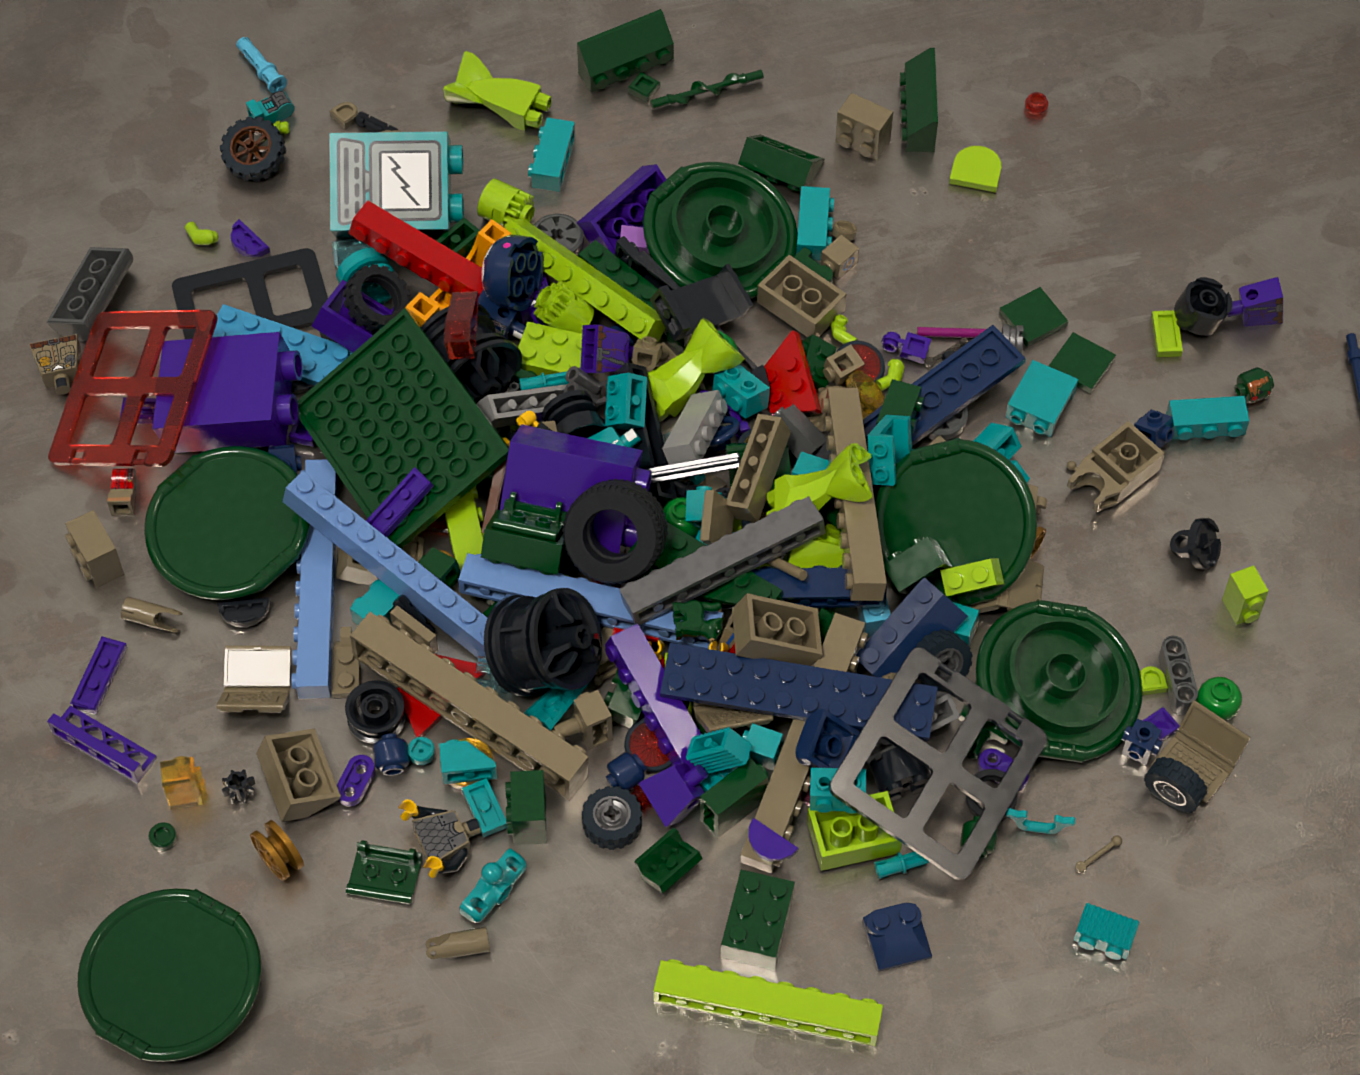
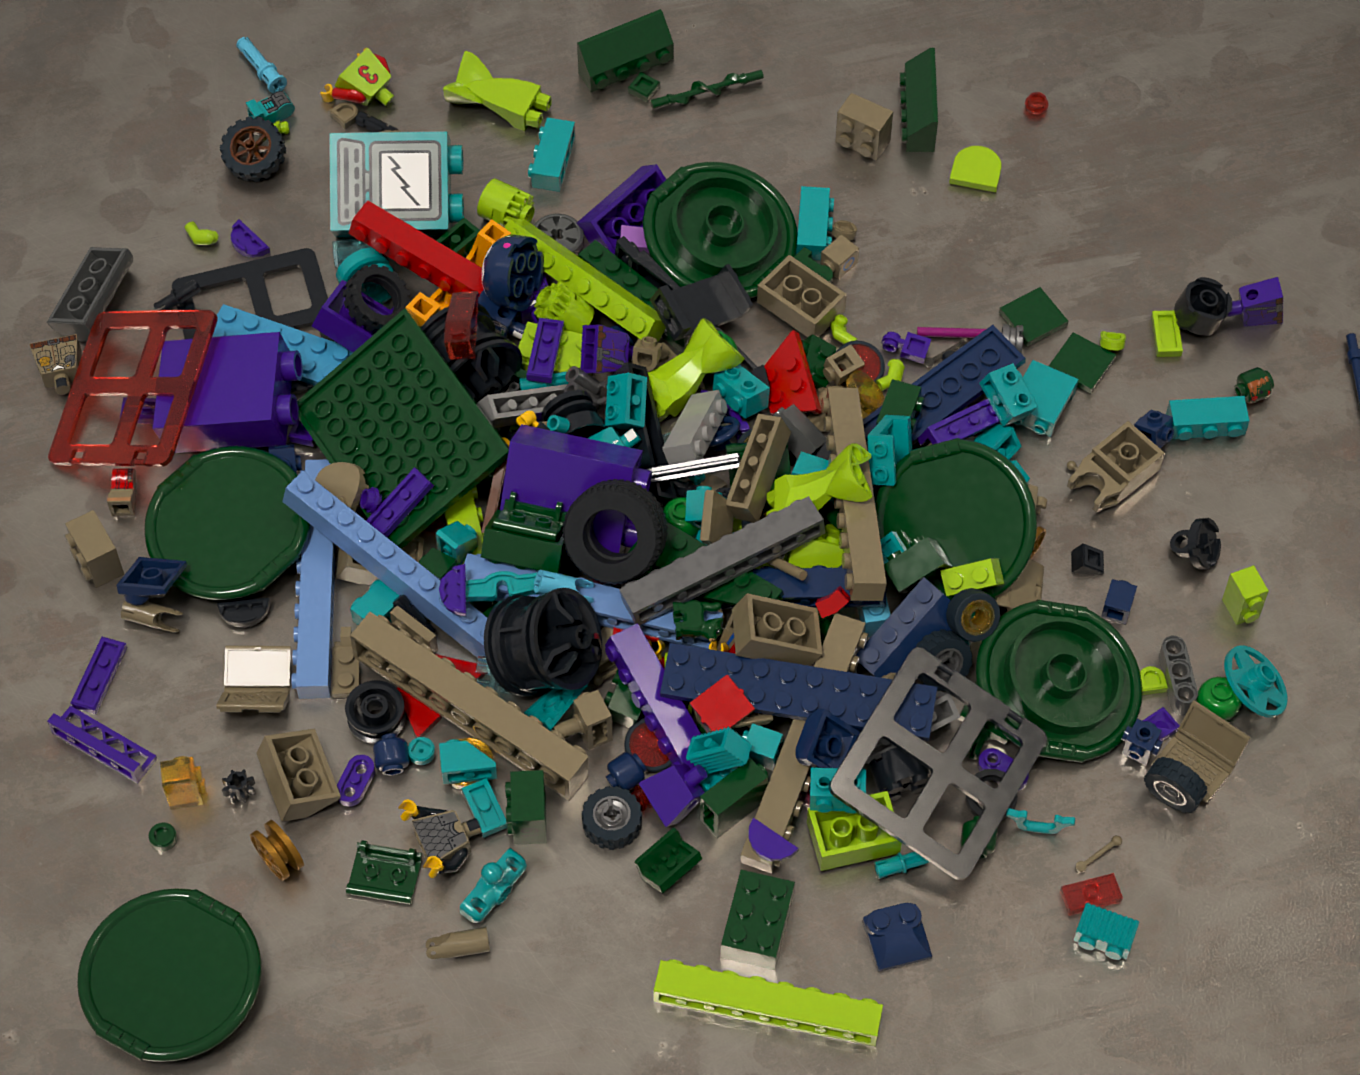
(149, 579): none -> dark blue slope
(179, 296): none -> black axle
(344, 482): none -> dark tan slope
(362, 81): none -> lime torso
(370, 499): none -> dark purple plate
(453, 590): none -> dark purple tile
(457, 540): none -> teal slope
(486, 588): none -> teal piece
(545, 350): none -> dark purple tile
(548, 580): none -> medium azure piece
(558, 424): none -> teal piece
(722, 705): none -> red piece
(780, 161): dark green slope -> none
(833, 602): none -> red piece
(891, 544): none -> teal plate
(962, 424): none -> dark purple fence
(984, 620): none -> wheel
(1008, 394): none -> teal brick
(1087, 560): none -> black slope
(1096, 891): none -> clear red plate
(1112, 340): none -> lime tile
(1119, 601): none -> dark blue brick
(1256, 680): none -> teal wheel

